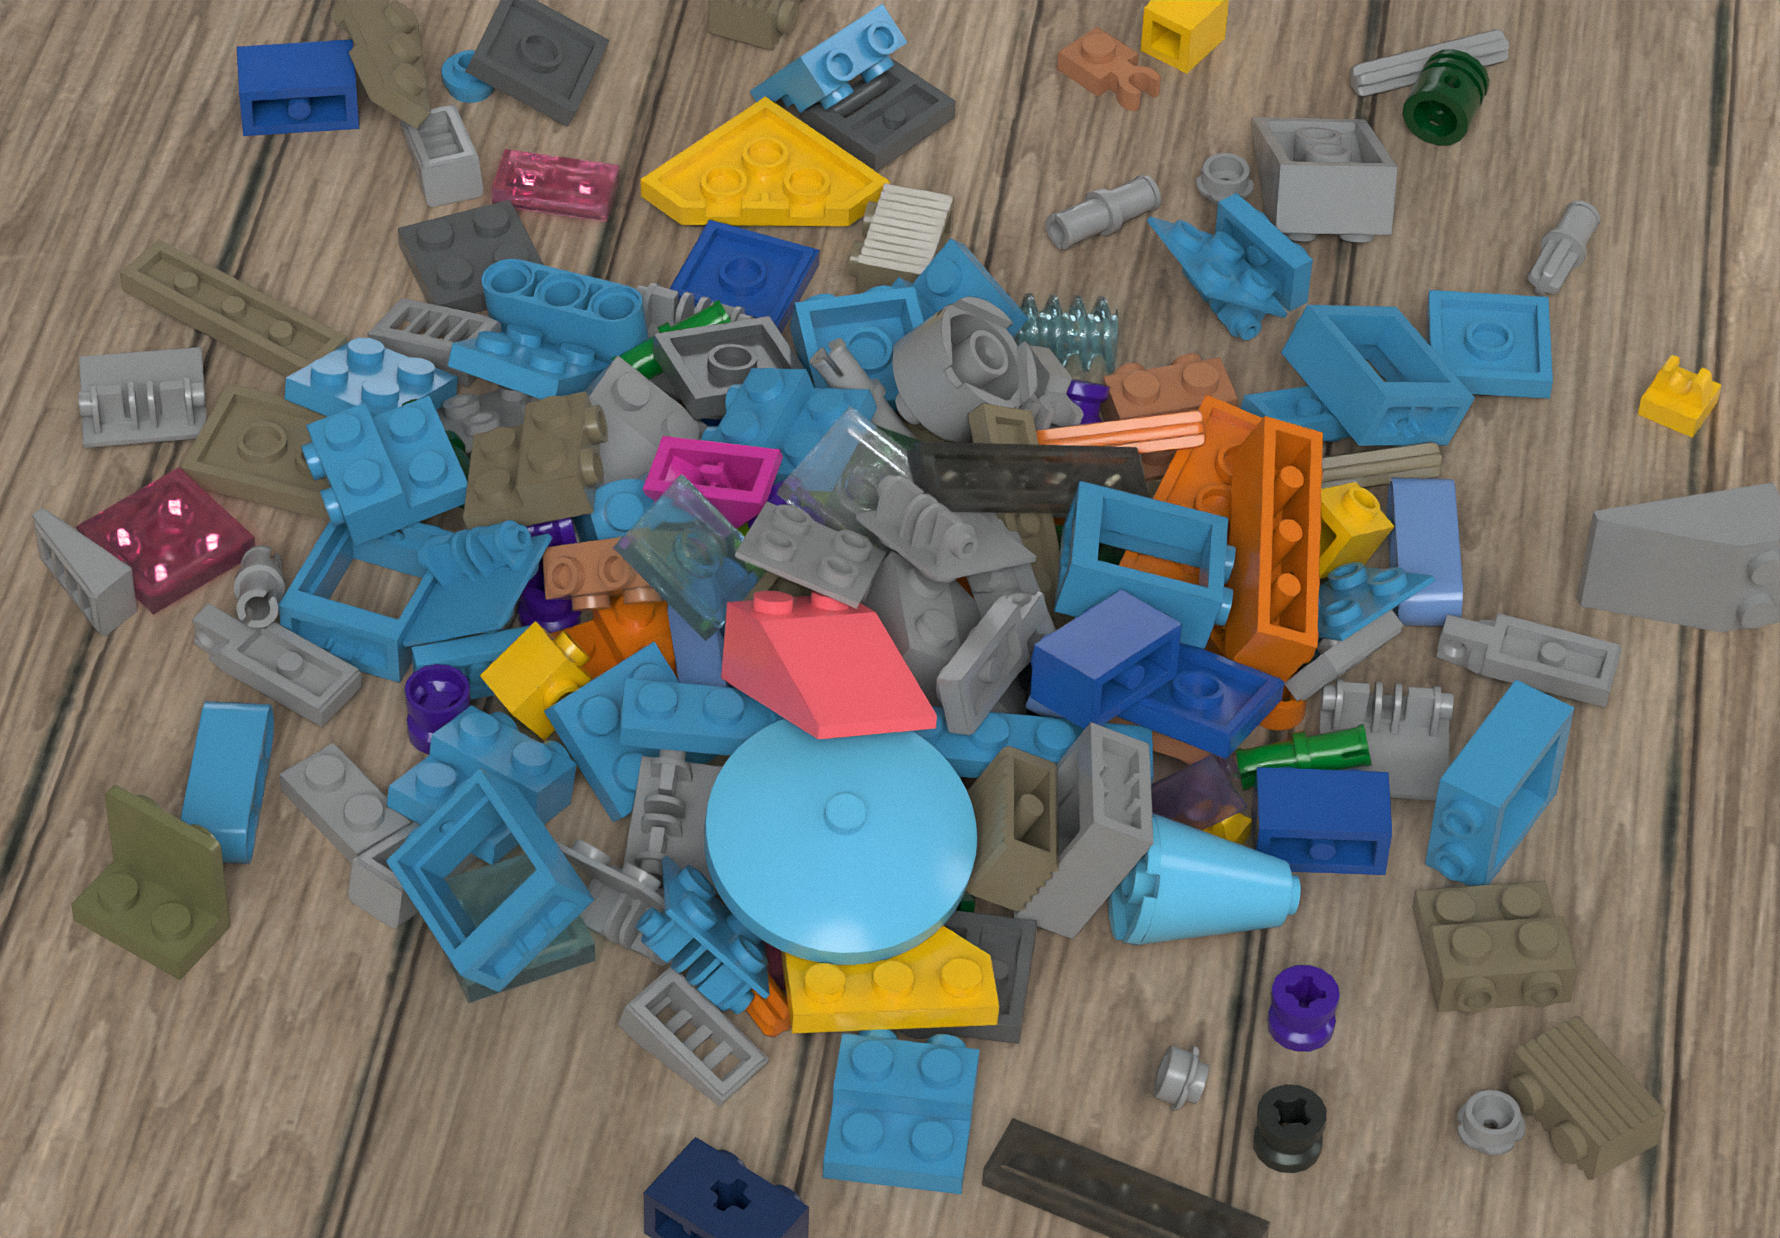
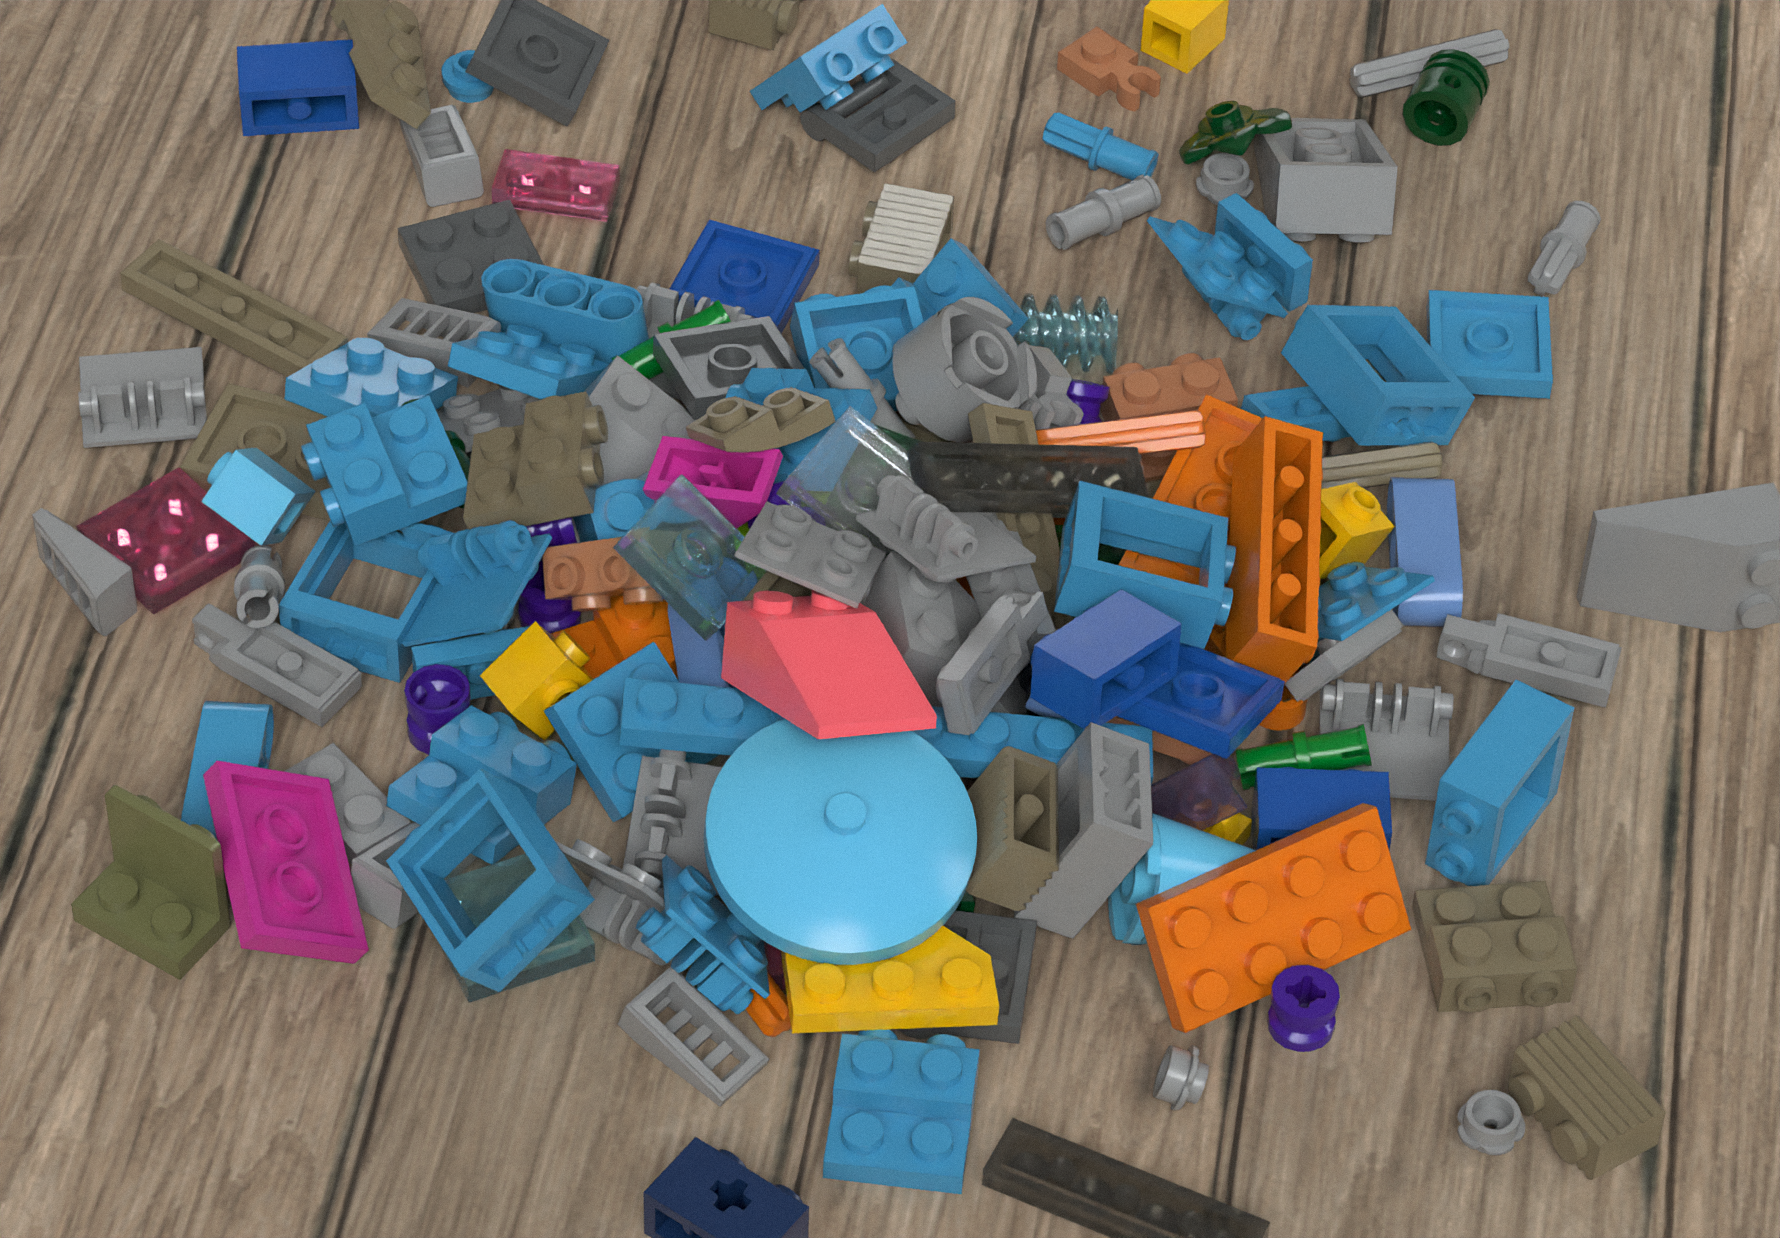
(256, 495): none -> medium azure brick
(285, 863): none -> dark pink plate
(750, 427): none -> dark tan slope
(763, 173): yellow plate -> none
(1099, 147): none -> dark azure axle
(1231, 129): none -> dark green plate
(1279, 907): none -> orange plate
(1301, 1141): pearl dark grey wheel -> none
(1680, 397): yellow tile -> none

